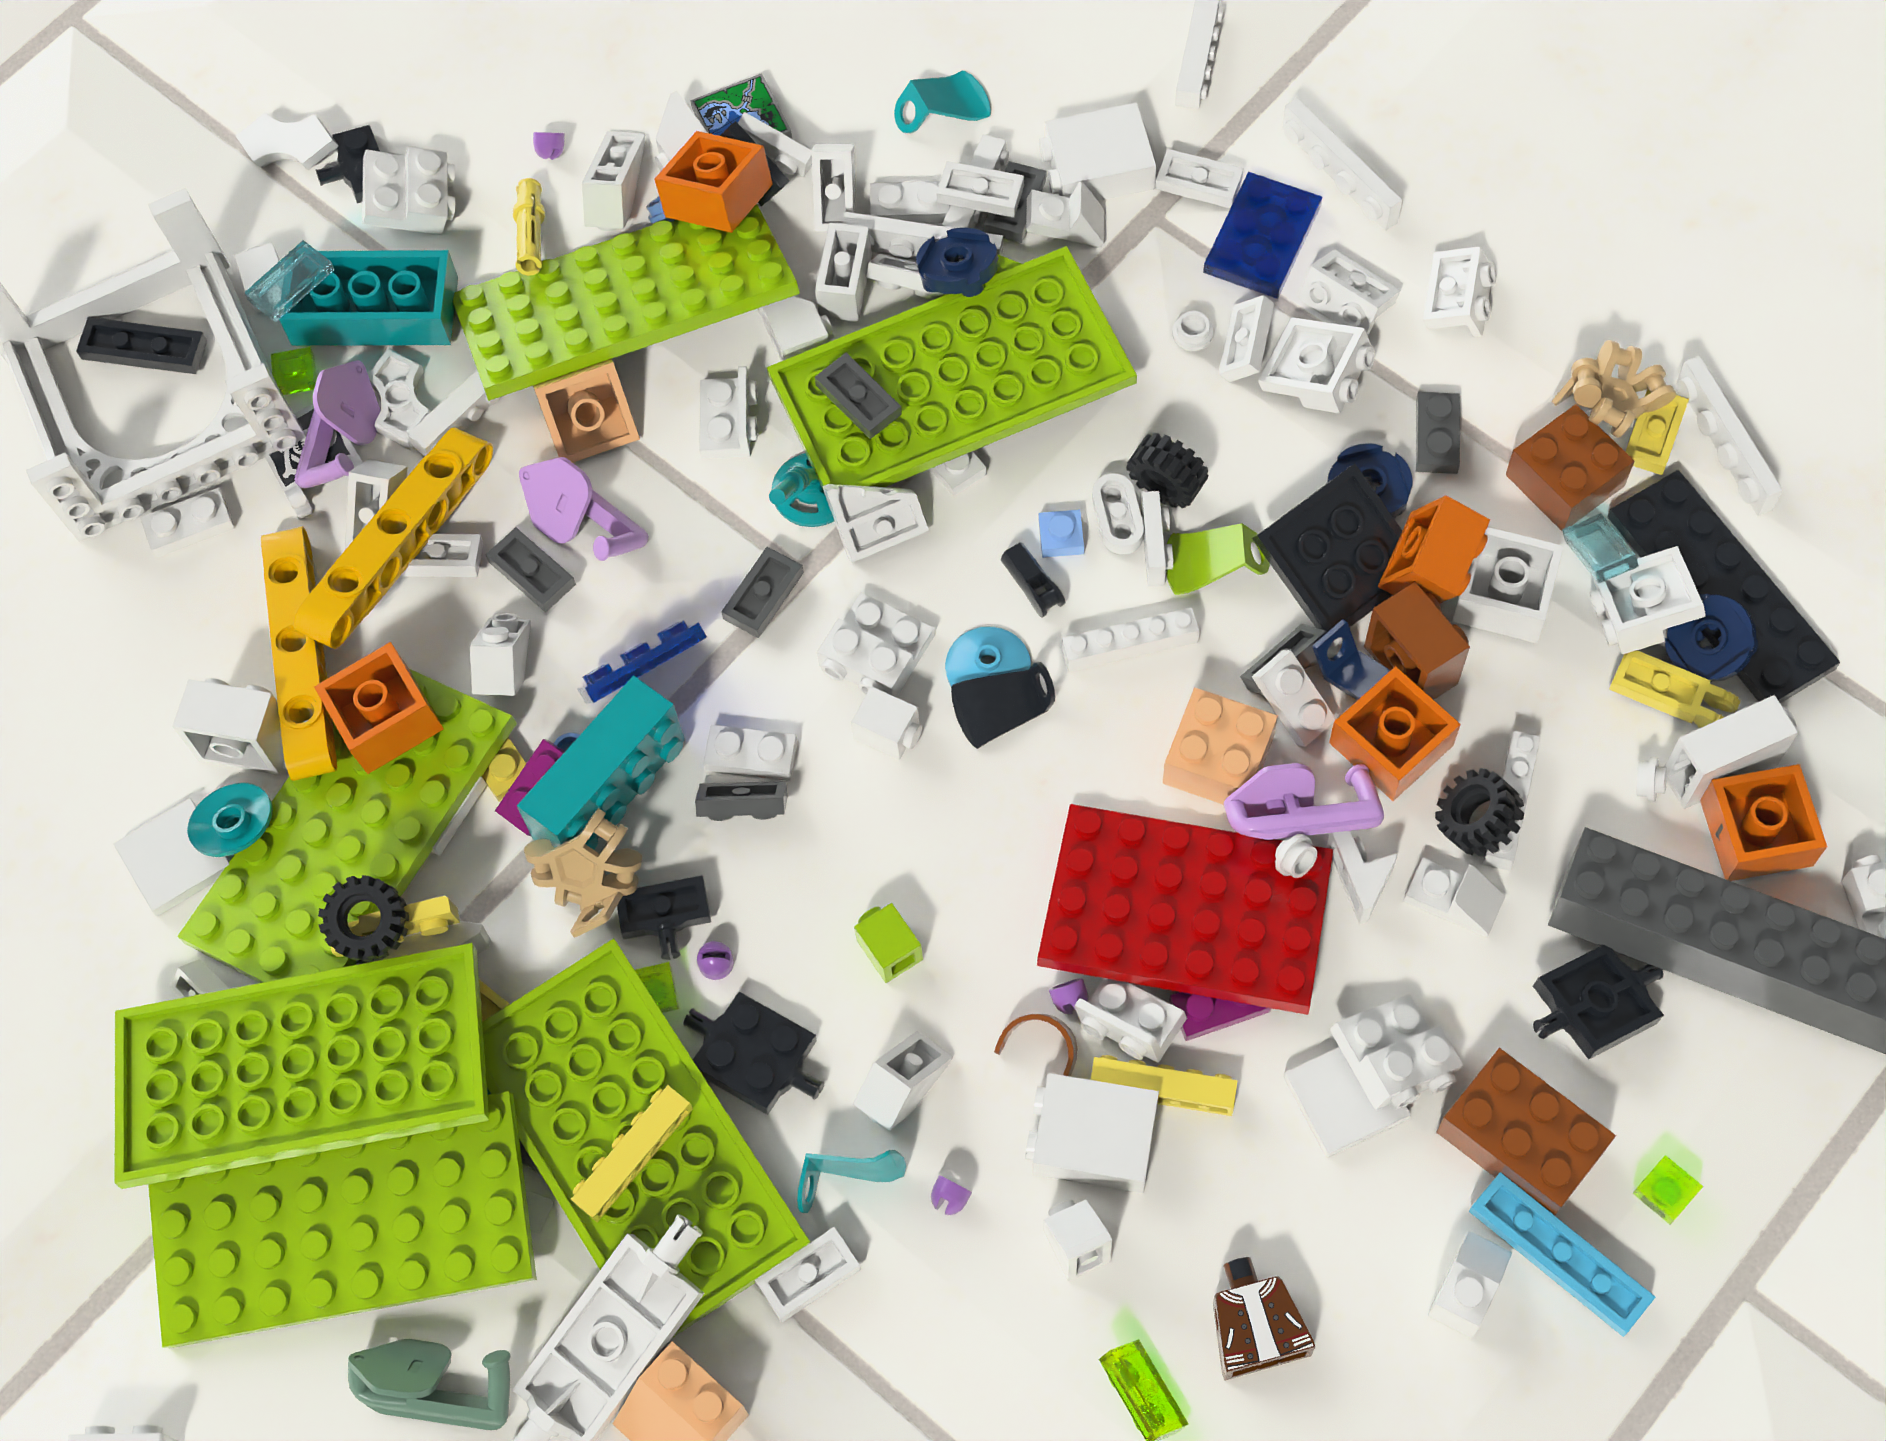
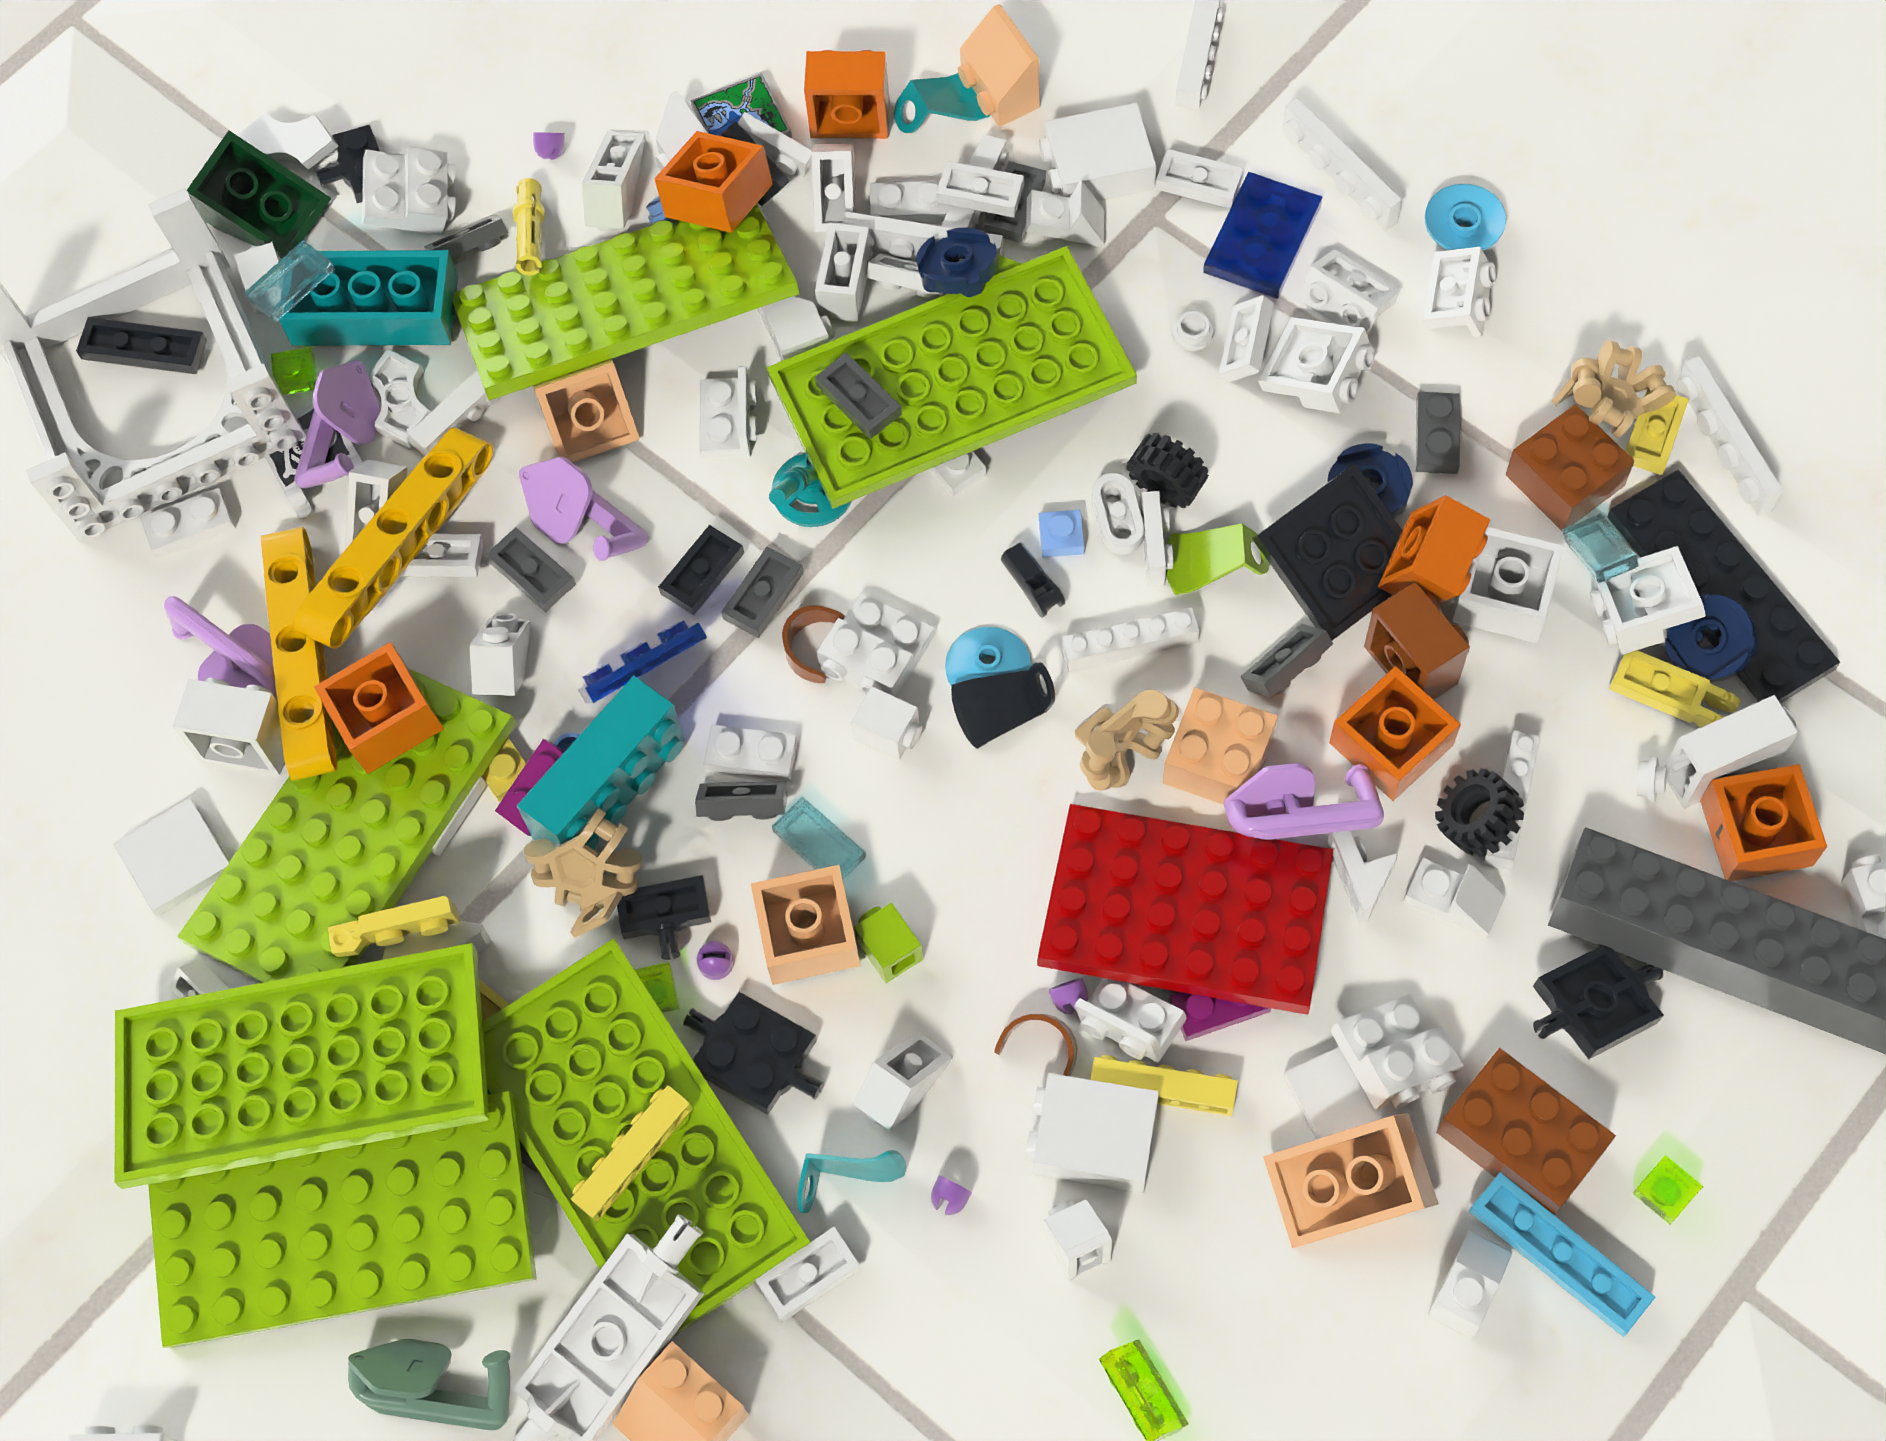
(229, 819): teal dish -> none
(237, 658): none -> lavender piece
(255, 196): none -> dark green slope
(344, 899): black tyre -> none
(482, 234): none -> dark grey plate
(701, 569): none -> black plate
(796, 622): none -> dark orange helmet
(805, 924): none -> light nougat brick
(817, 838): none -> clear light blue tile
(847, 94): none -> orange brick
(874, 517): white wing -> none
(1000, 68): none -> light nougat slope
(1106, 746): none -> tan piece
(1257, 1323): reddish brown torso -> none
(1294, 698): white plate -> none
(1295, 856): white plate -> none
(1349, 668): dark blue bracket -> none
(1350, 1180): none -> light nougat slope
(1466, 206): none -> medium azure dish

